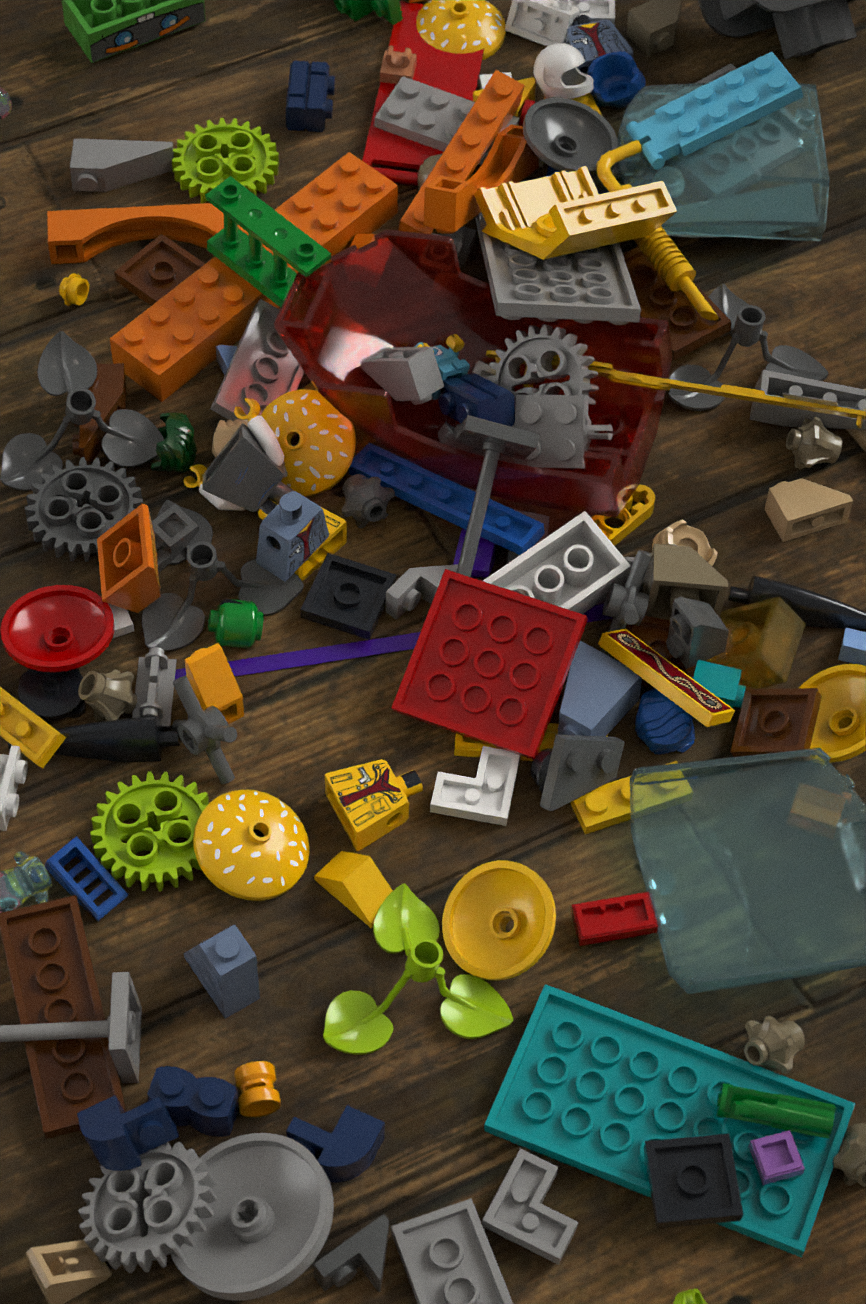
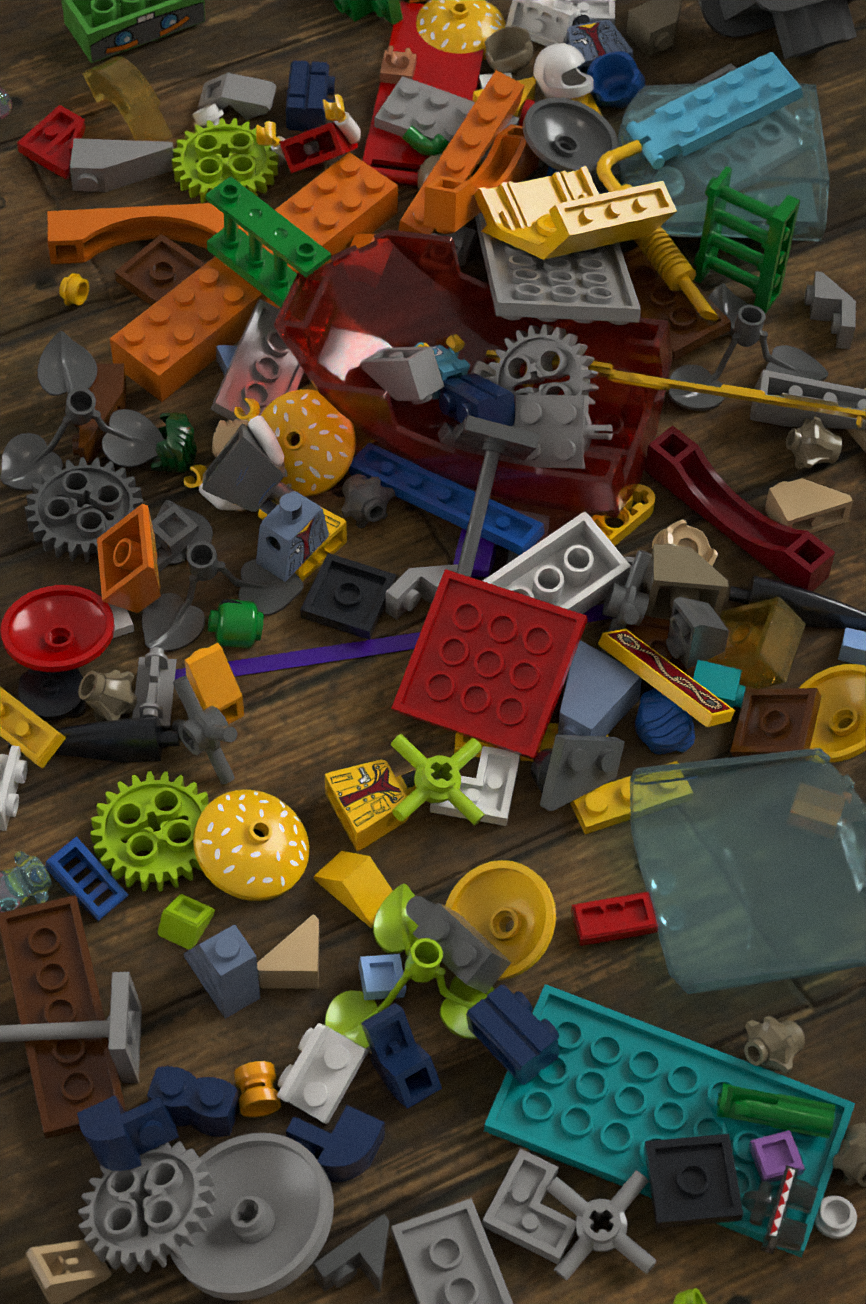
(52, 140): none -> red wing
(132, 95): none -> clear yellow arch
(185, 921): none -> lime slope
(207, 113): none -> white plate
(245, 94): none -> light grey slope
(294, 960): none -> tan slope
(316, 144): none -> torso
(321, 1072): none -> white bracket
(380, 975): none -> light blue plate
(398, 1058): none -> dark blue brick
(424, 145): none -> green arm
(429, 788): none -> lime bar
(463, 947): none -> dark grey brick
(509, 49): none -> dark tan hair
(513, 1033): none -> dark blue brick
(603, 1240): none -> light grey bar
(775, 241): none -> green fence
(787, 552): none -> dark red arch
(792, 1194): none -> clear smoke hips
(832, 304): none -> light grey slope
(836, 1217): none -> white plate

